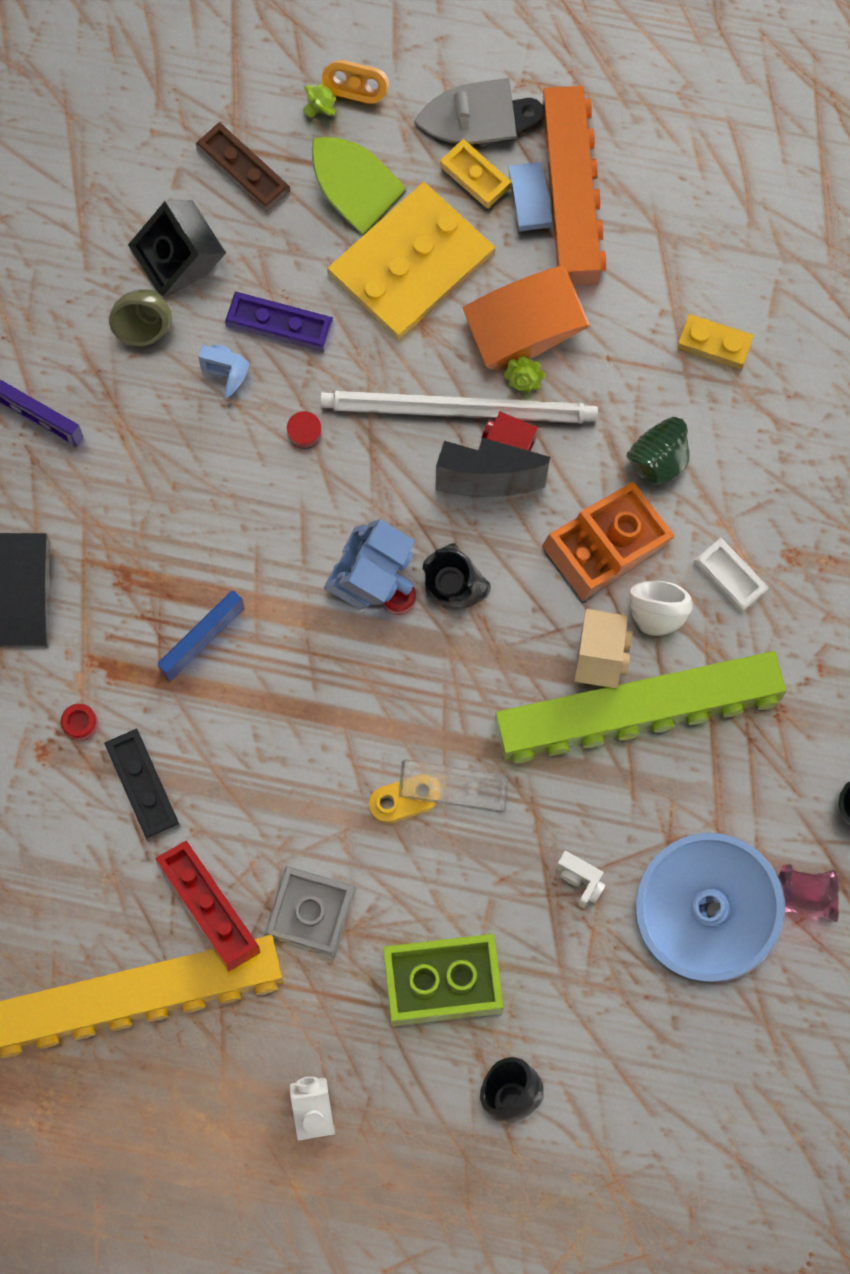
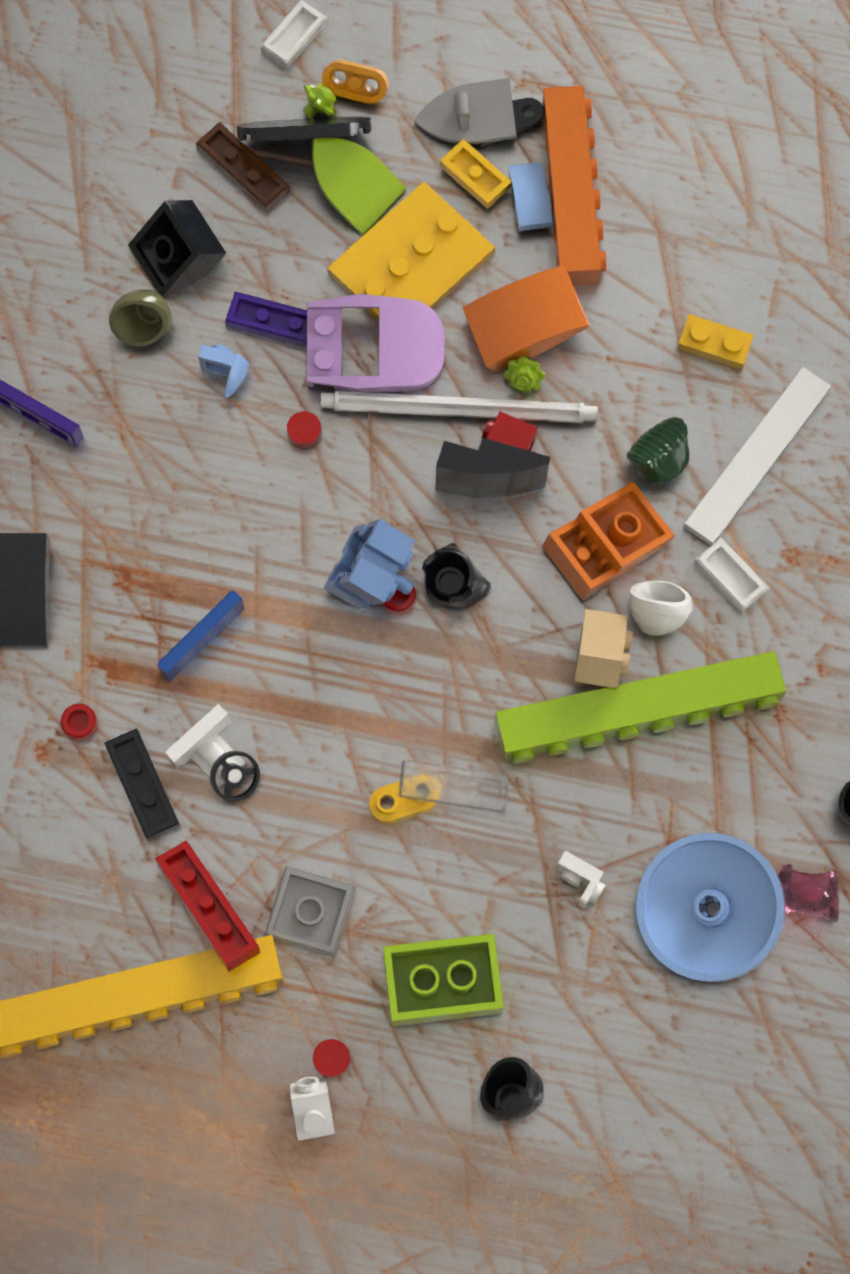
(214, 755): none -> white piece
(294, 34): none -> white tile
(304, 128): none -> black tile
(331, 1058): none -> red tile
(408, 344): none -> lavender slope
(757, 456): none -> white tile

